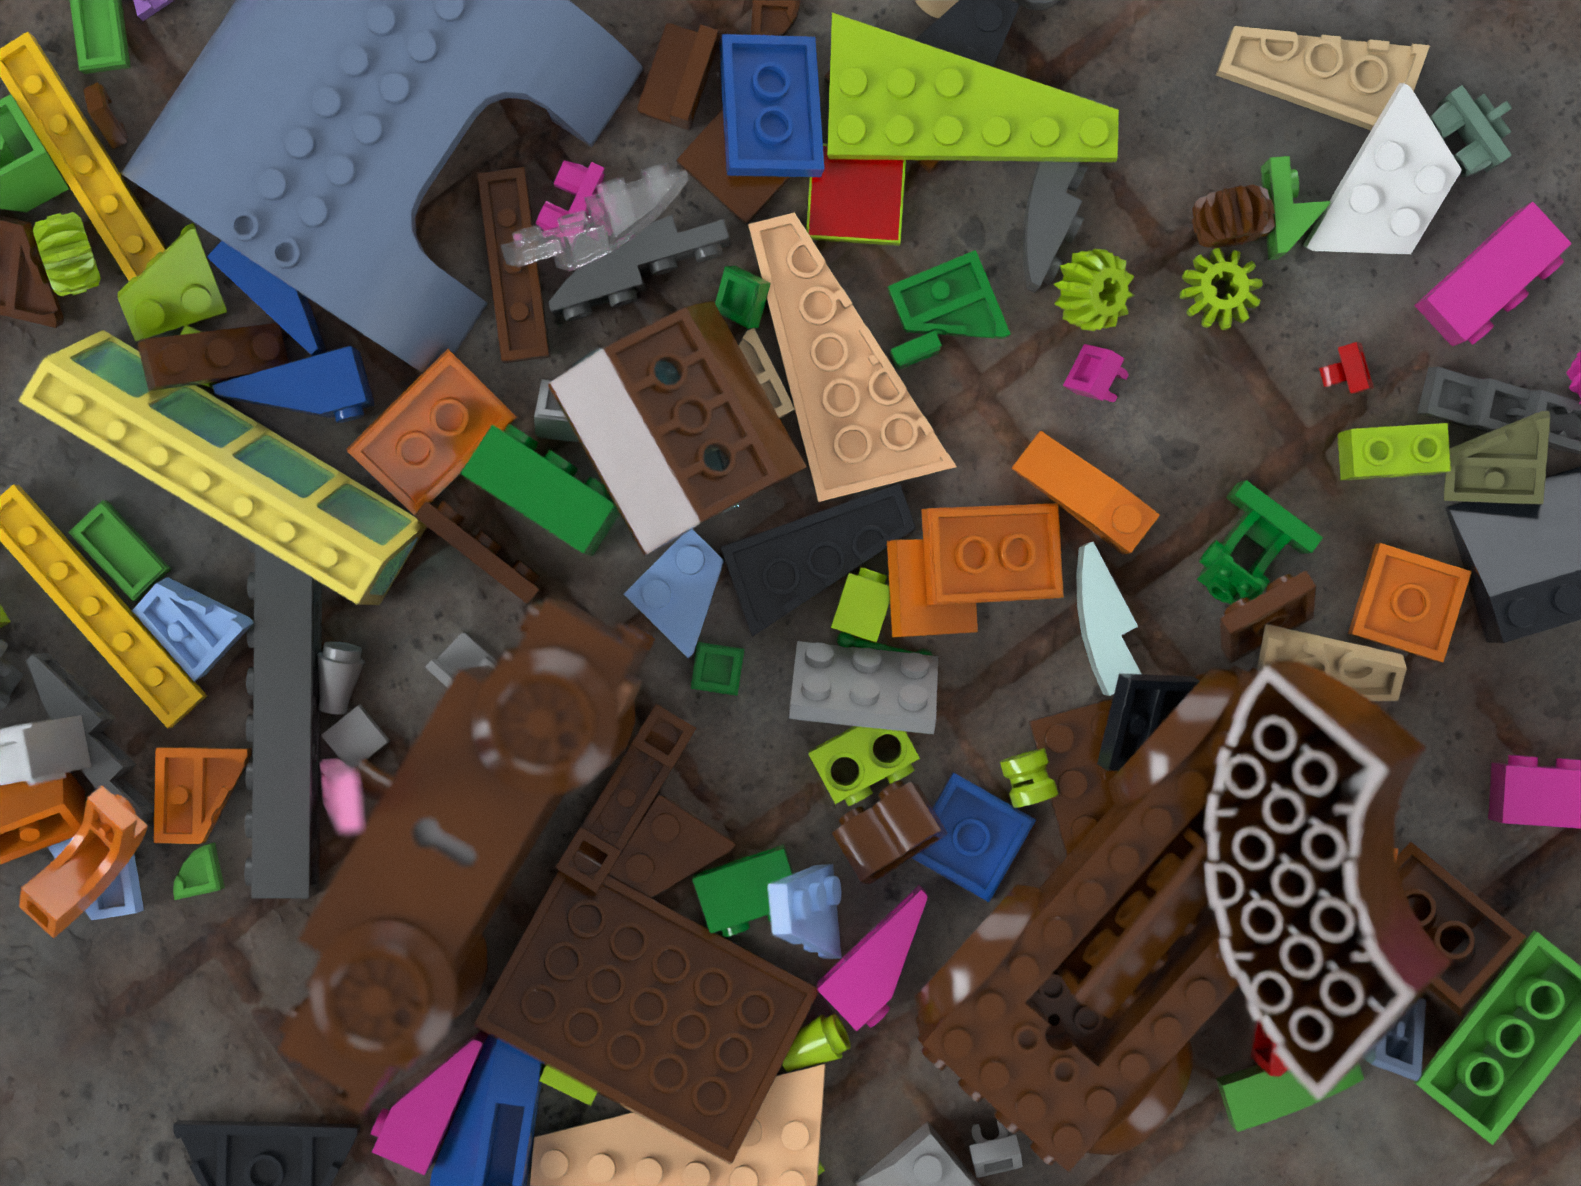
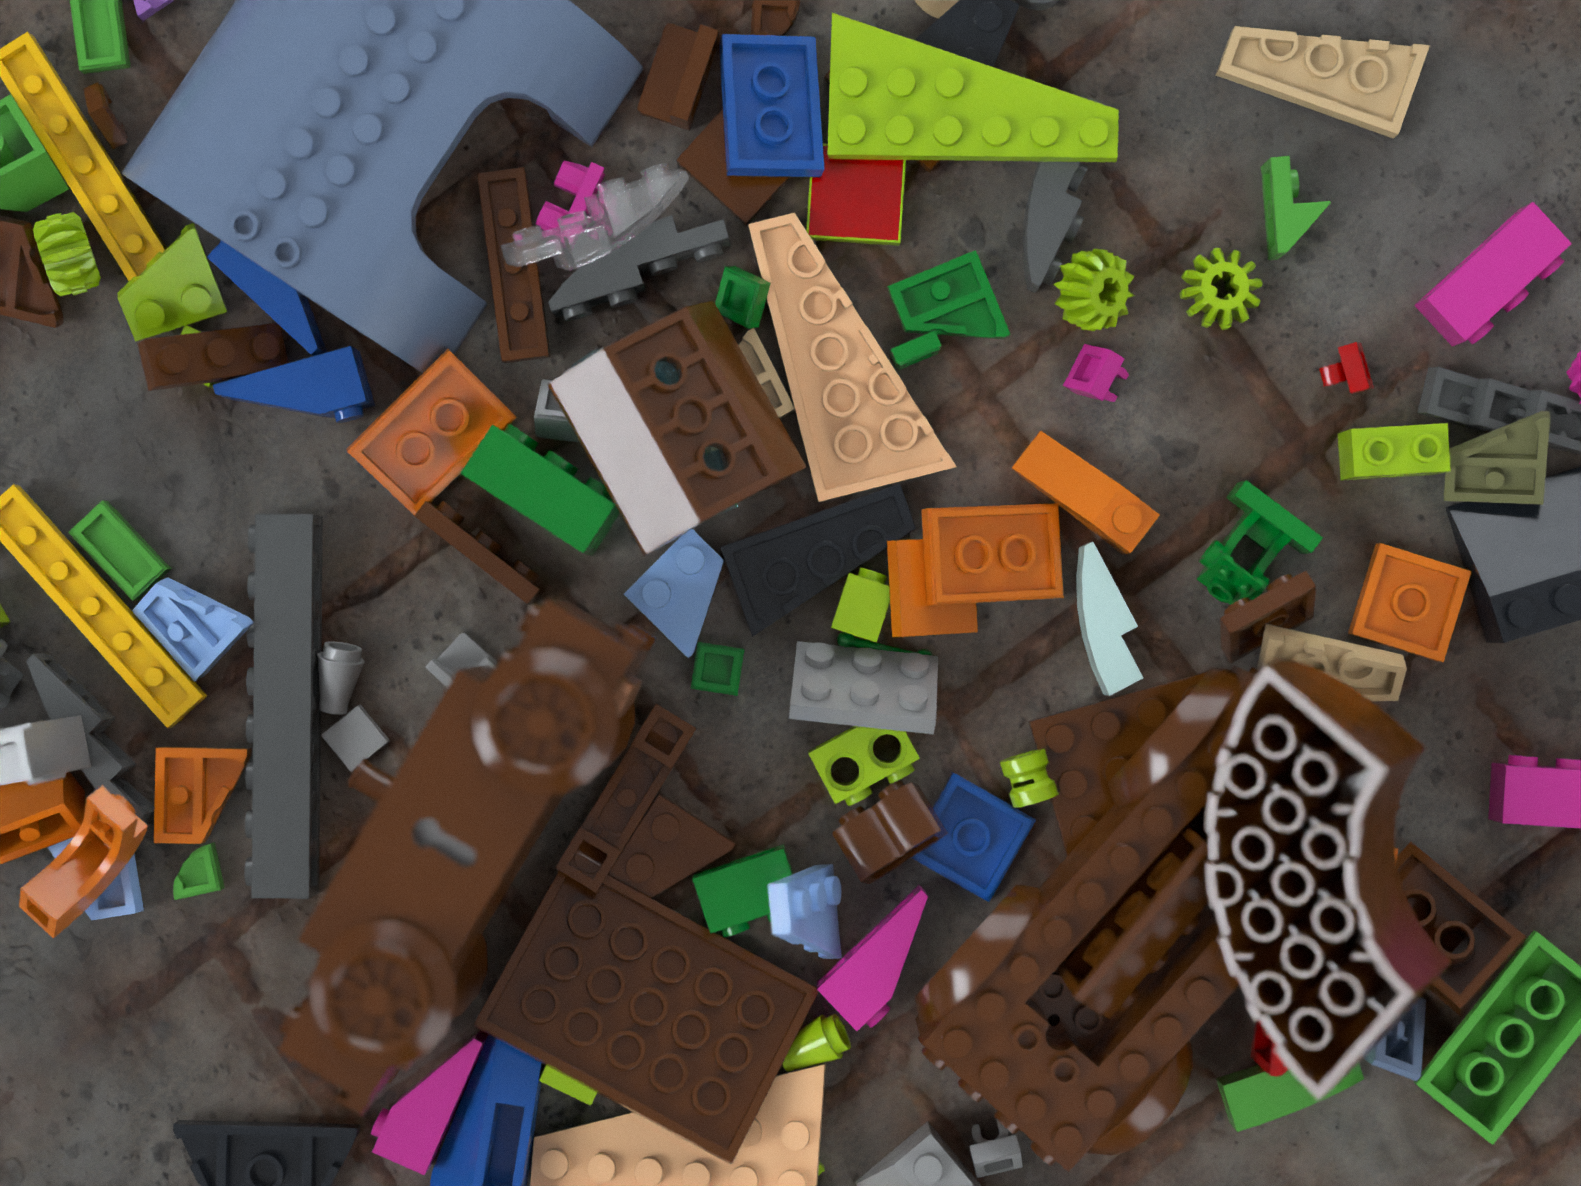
(227, 467): light yellow window -> none
(340, 794): bright pink tile -> none
(1137, 711): black wing -> none
(1233, 216): reddish brown gear -> none
(1389, 185): white wing -> none
(1479, 128): sand green hips -> none

